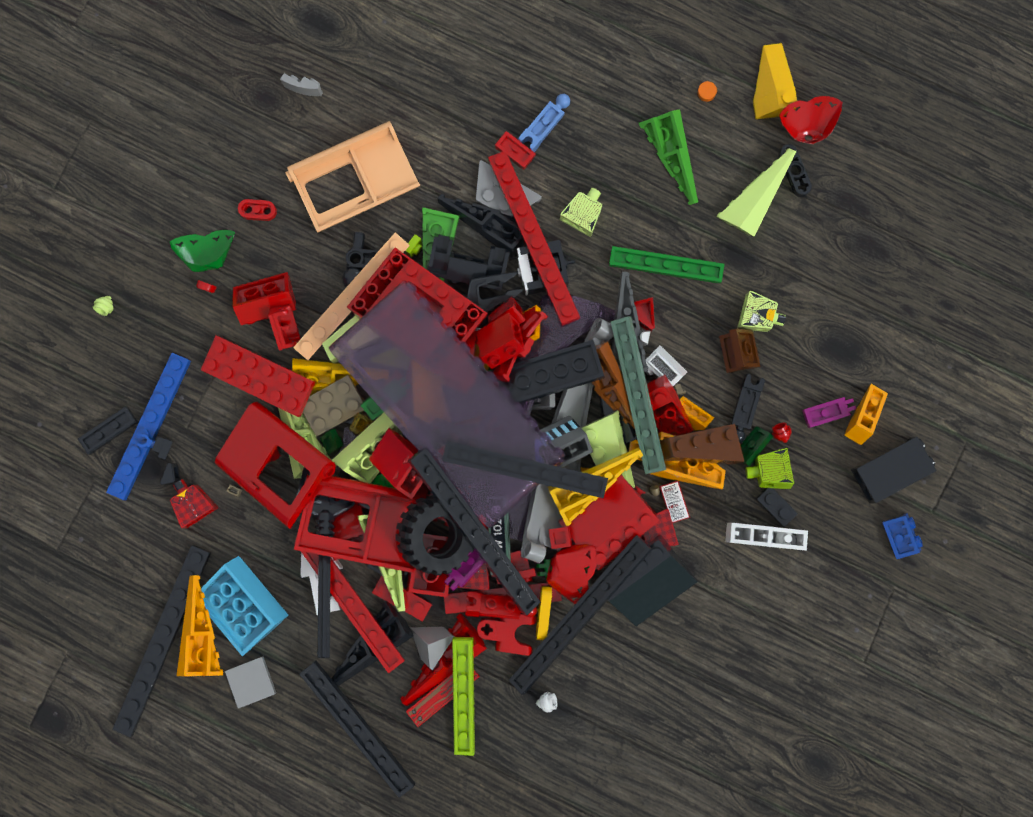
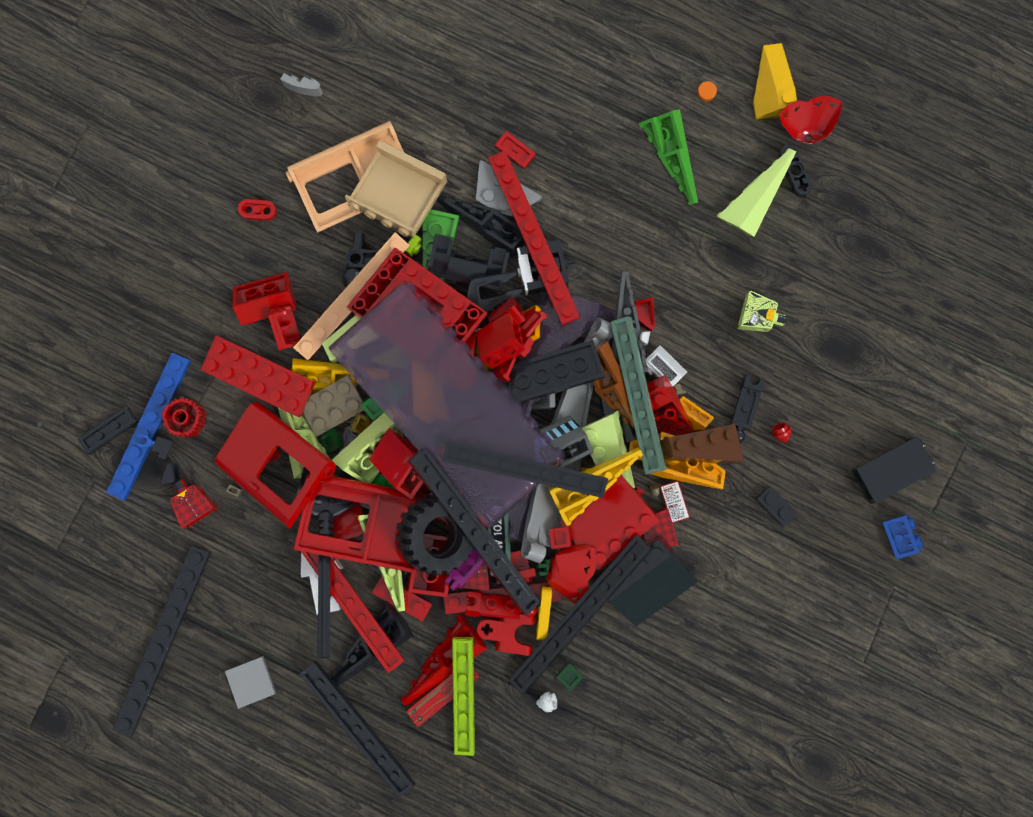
(103, 305): yellowish green plate -> none
(194, 419): none -> red brick
(197, 645): light orange wedge -> none
(206, 253): green piece -> none
(206, 286): red tile -> none
(241, 605): medium azure slope -> none
(397, 190): none -> tan panel
(431, 643): light grey slope -> none
(545, 122): medium blue plate -> none
(569, 676): none -> dark green plate
(583, 212): yellowish green torso -> none
(666, 264): green plate -> none
(739, 350): reddish brown bracket -> none
(754, 444): dark green plate -> none
(766, 536): white brick -> none
(772, 470): lime torso -> none
(827, 412): magenta hinge -> none
(866, 415): light orange slope -> none

